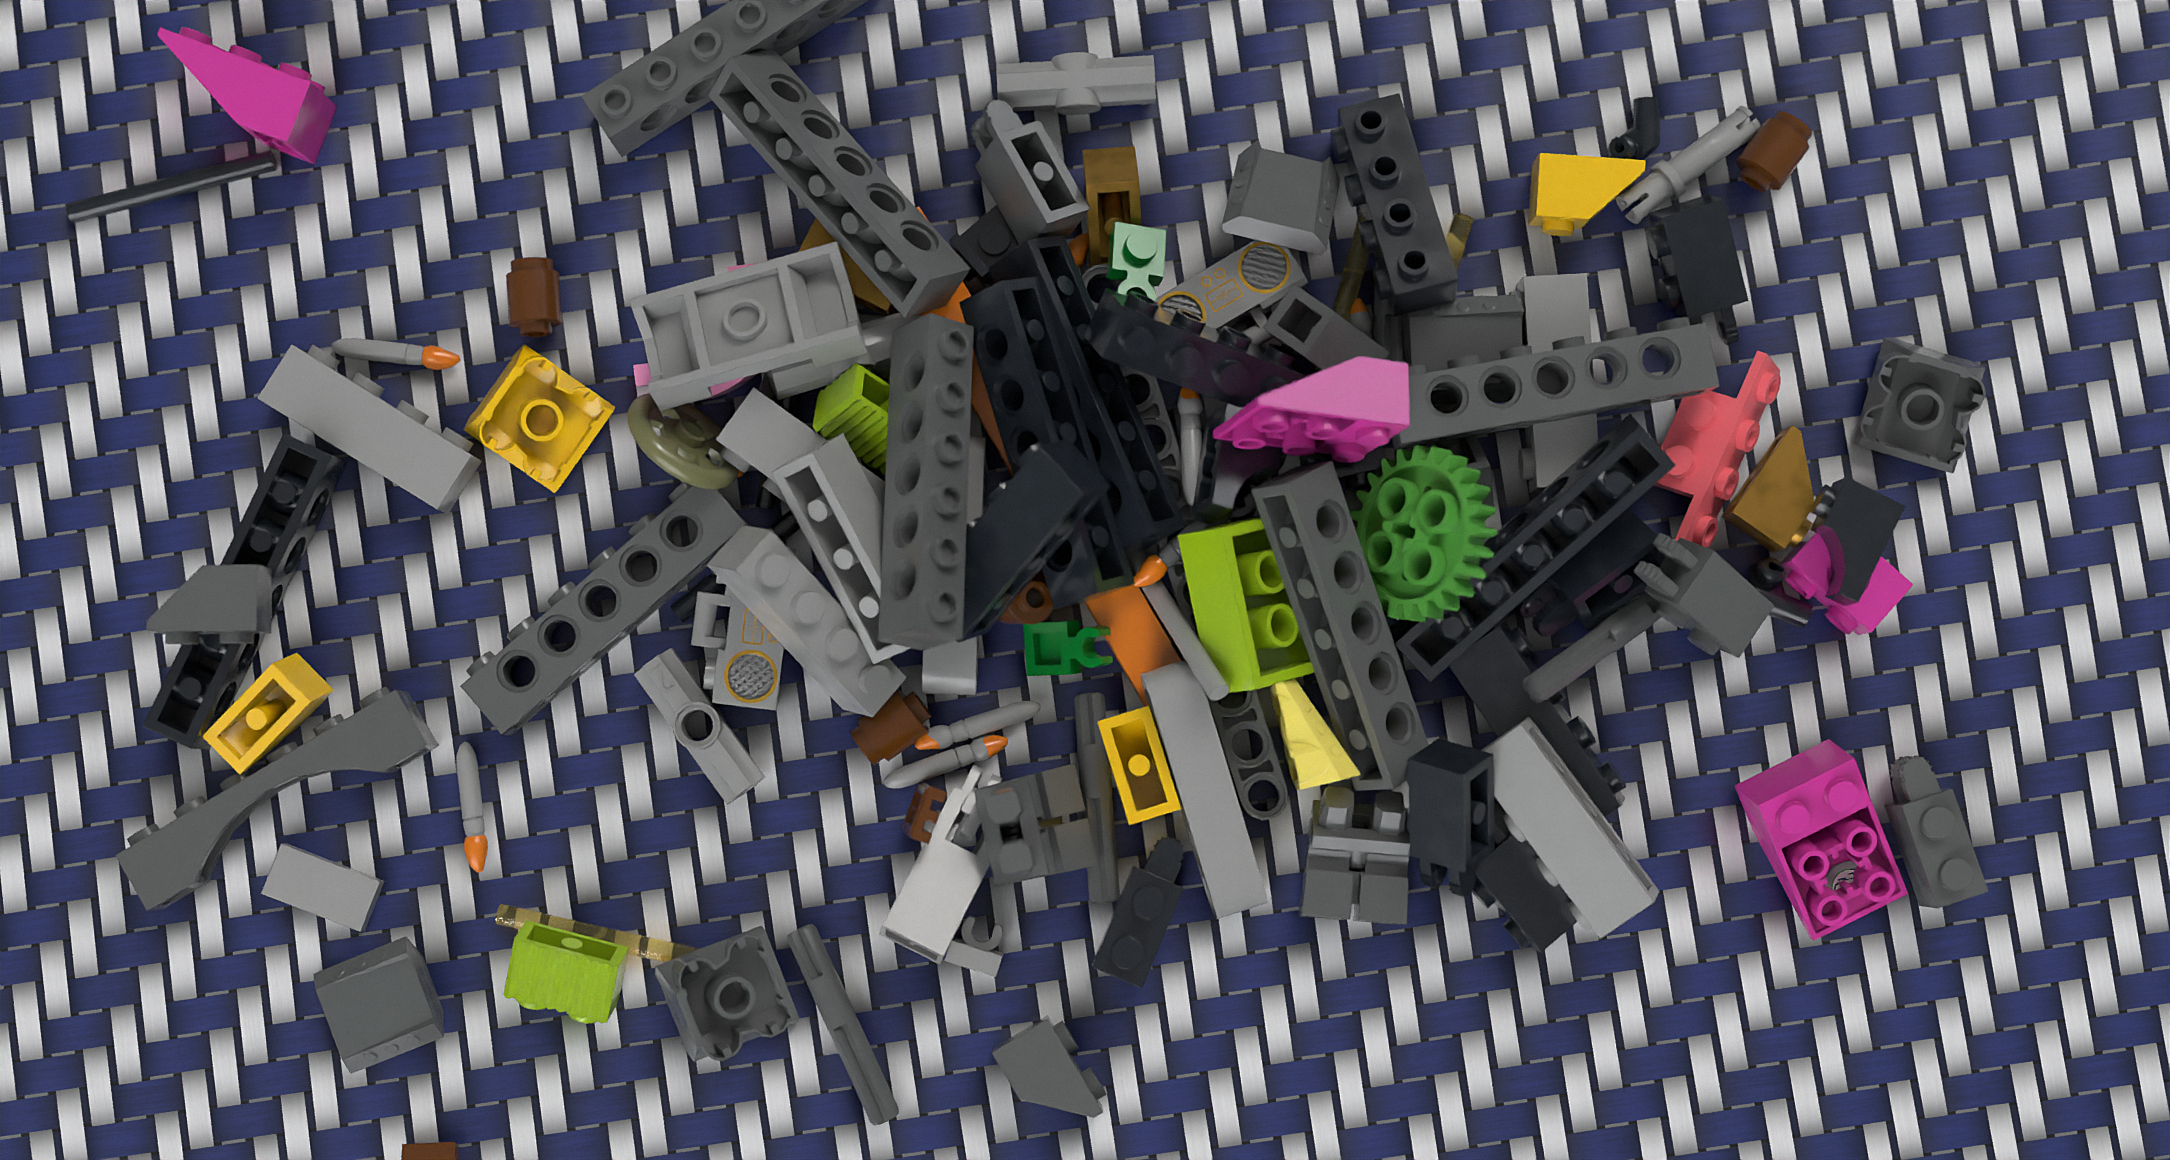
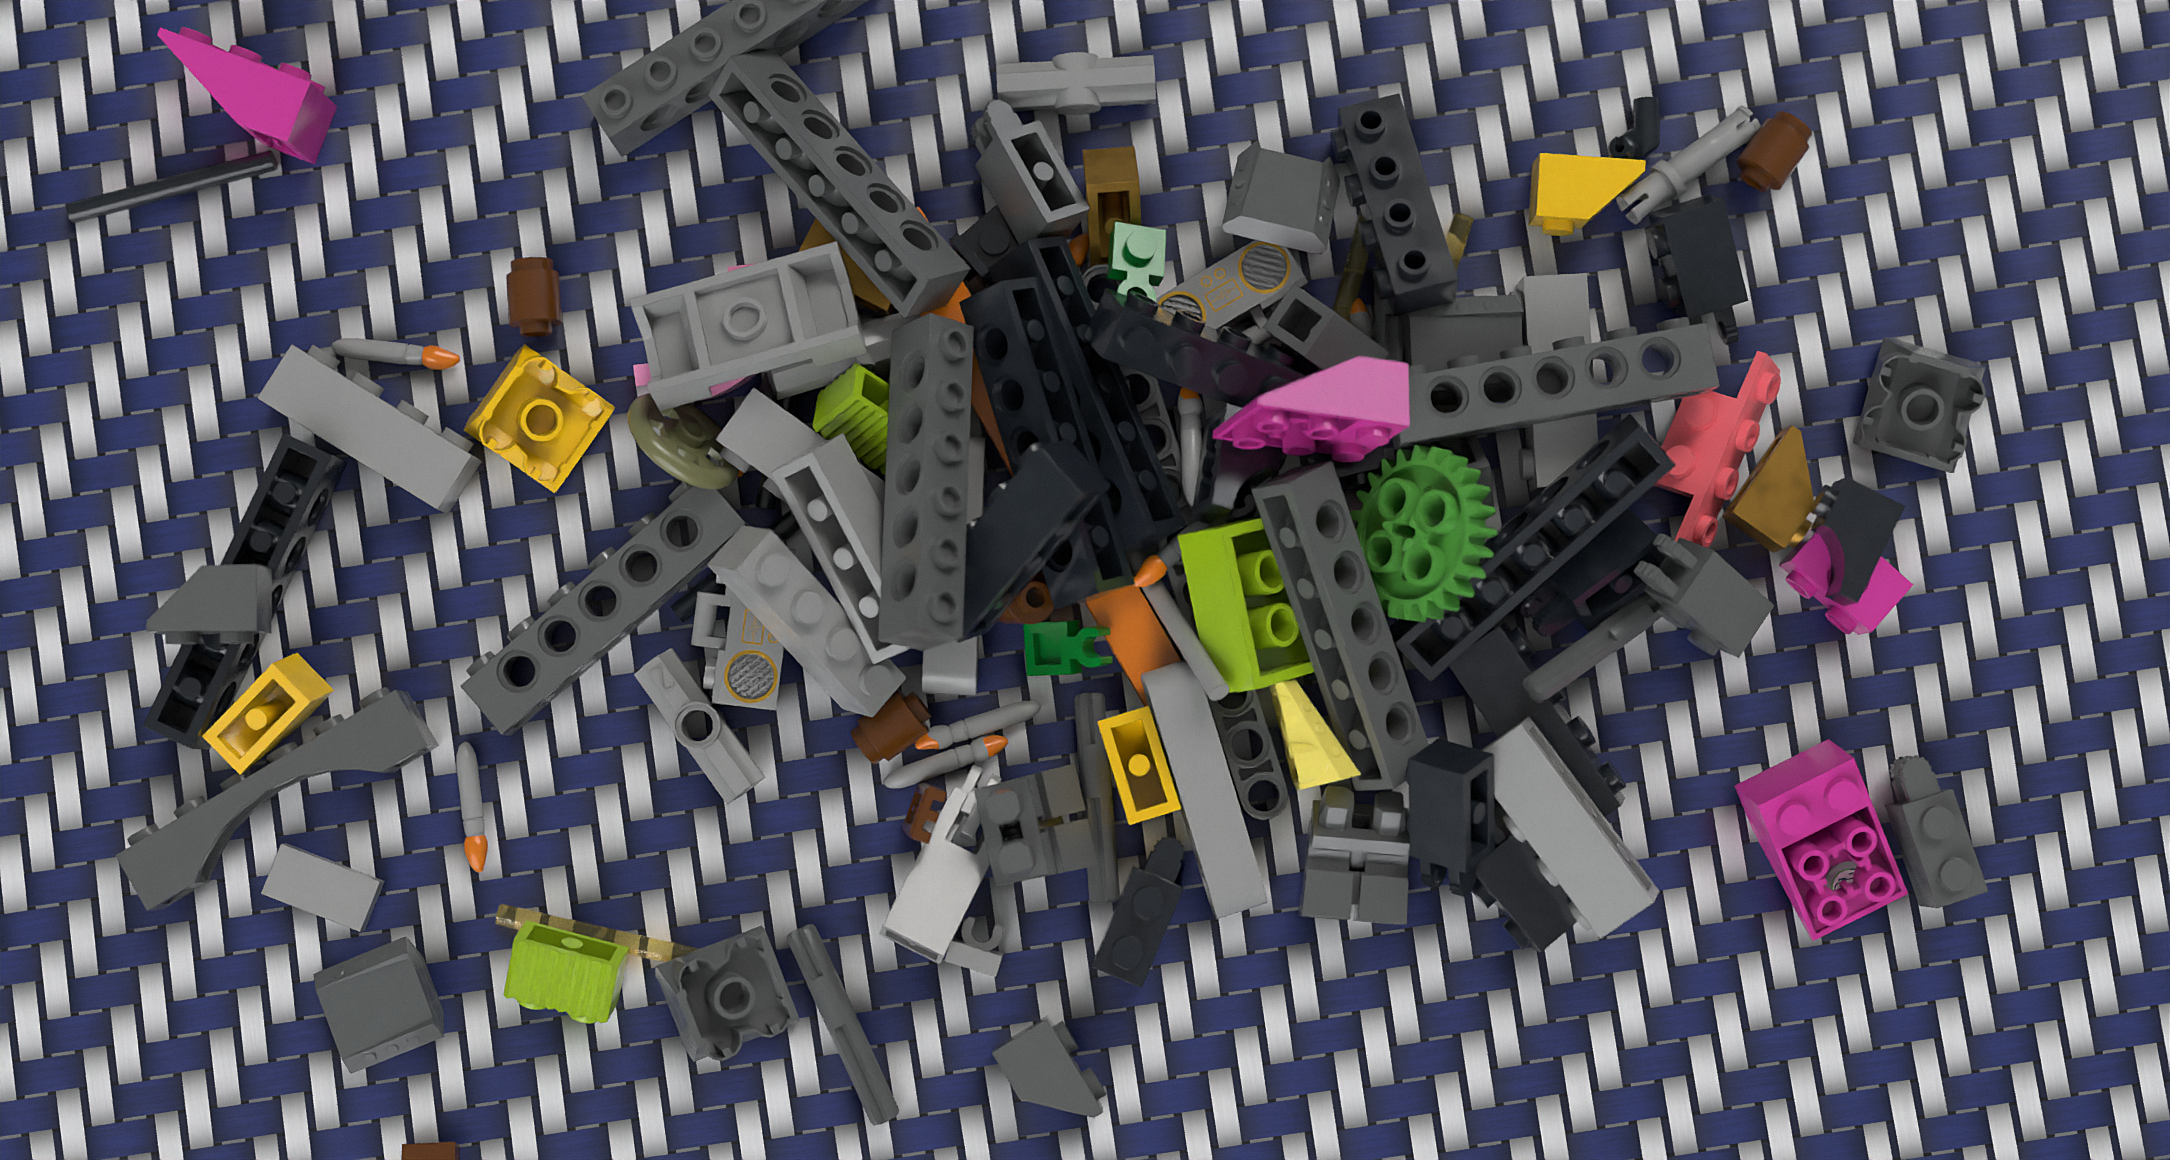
(1767, 579): black arm -> none

